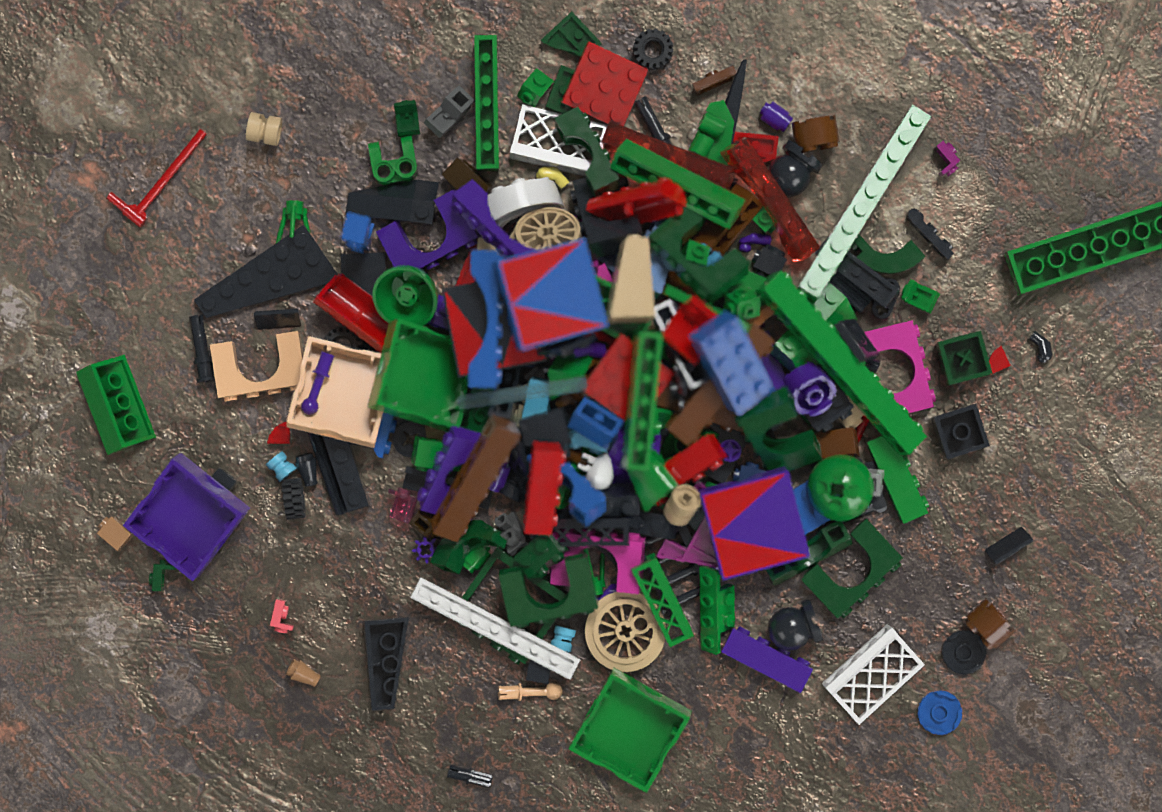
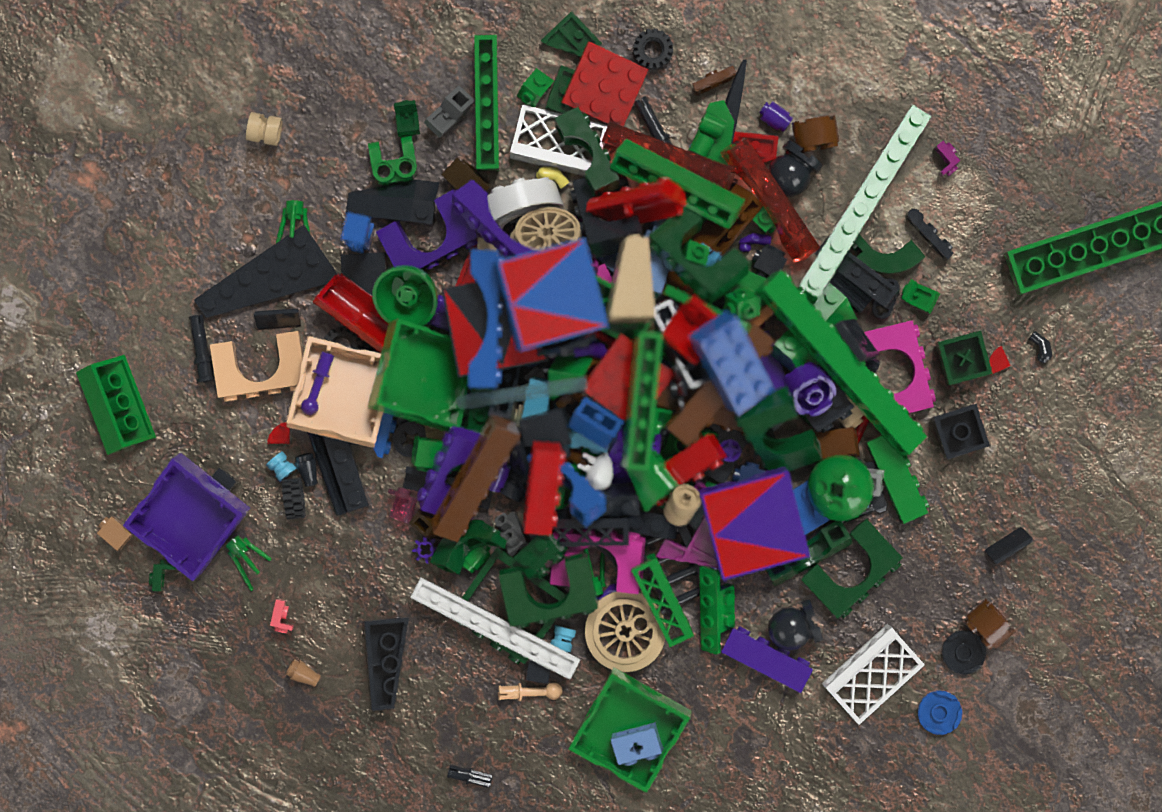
(136, 213): red bar -> none
(238, 548): none -> green plant
(644, 735): none -> medium blue brick

